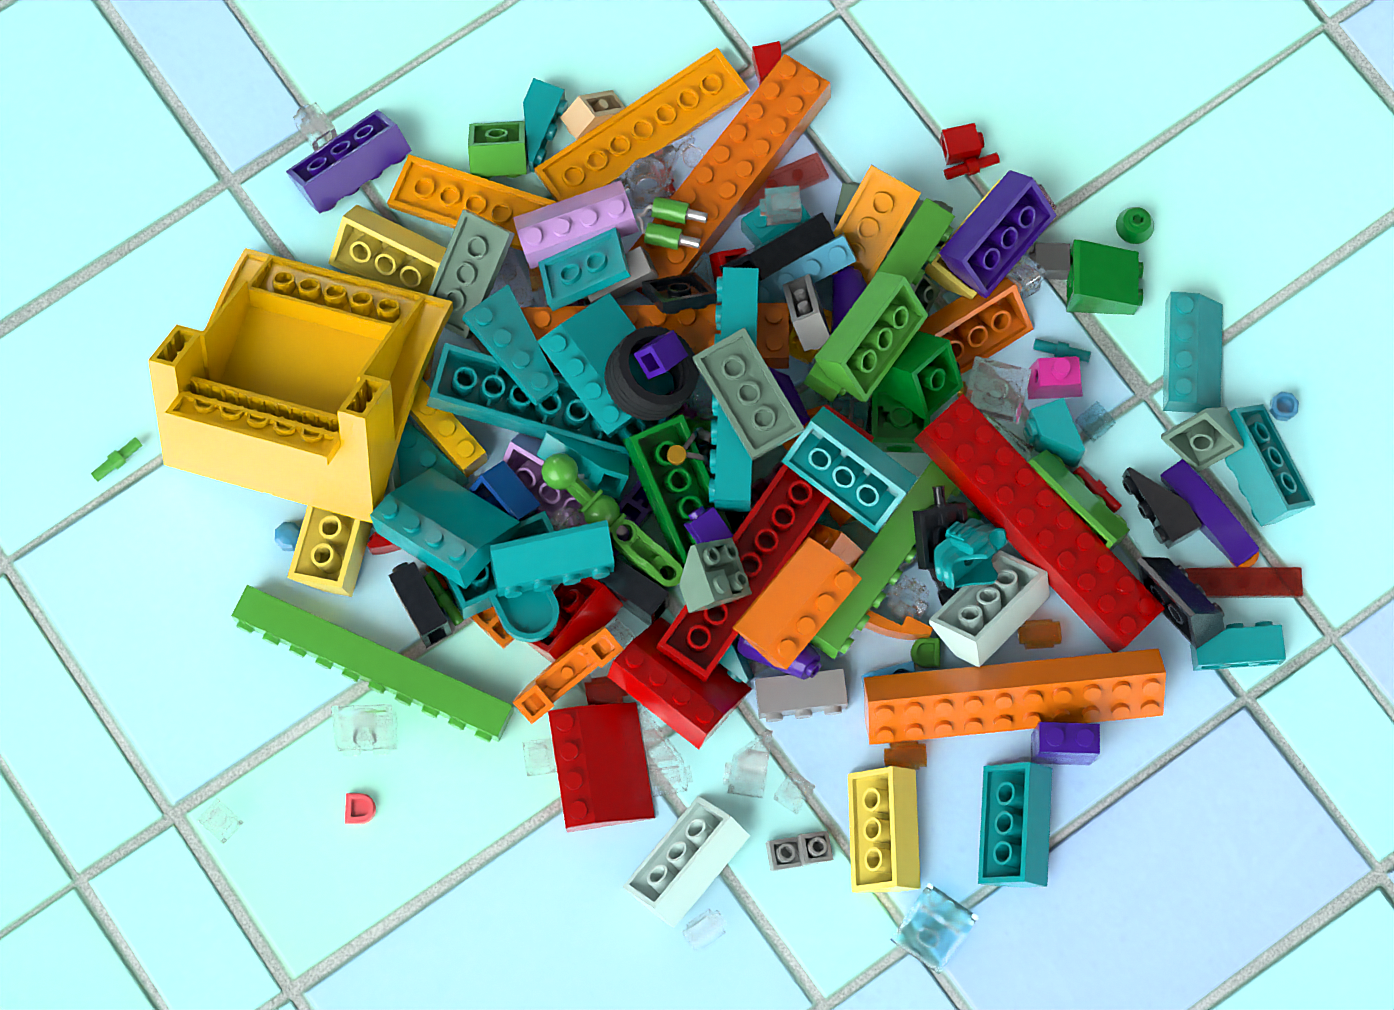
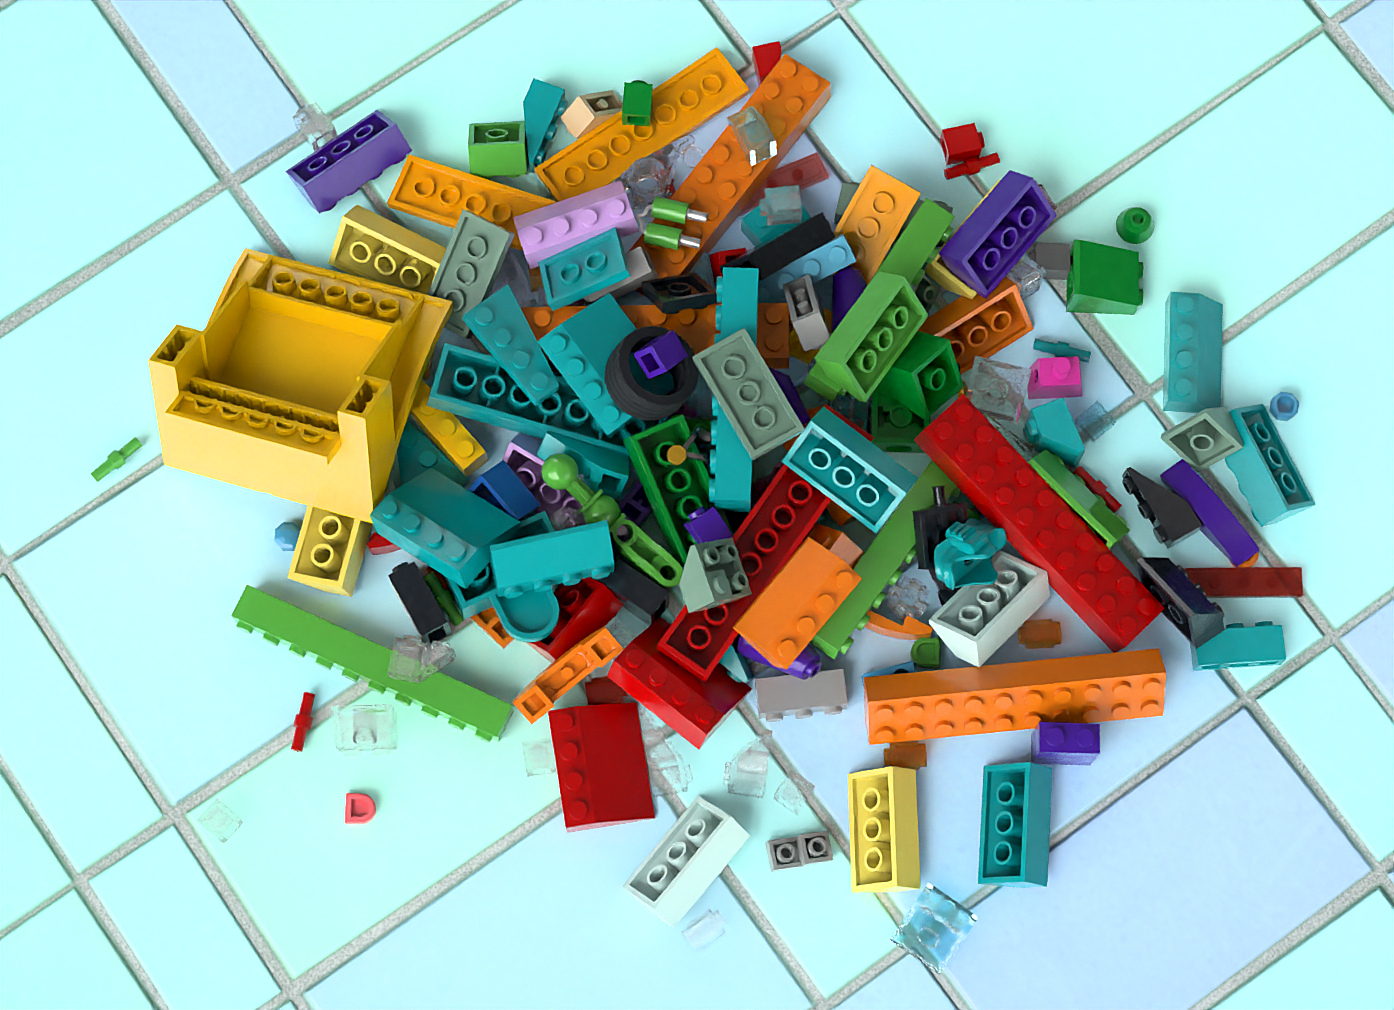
(303, 722): none -> red bar
(417, 660): none -> clear slope
(637, 103): none -> green brick
(753, 135): none -> clear light blue slope

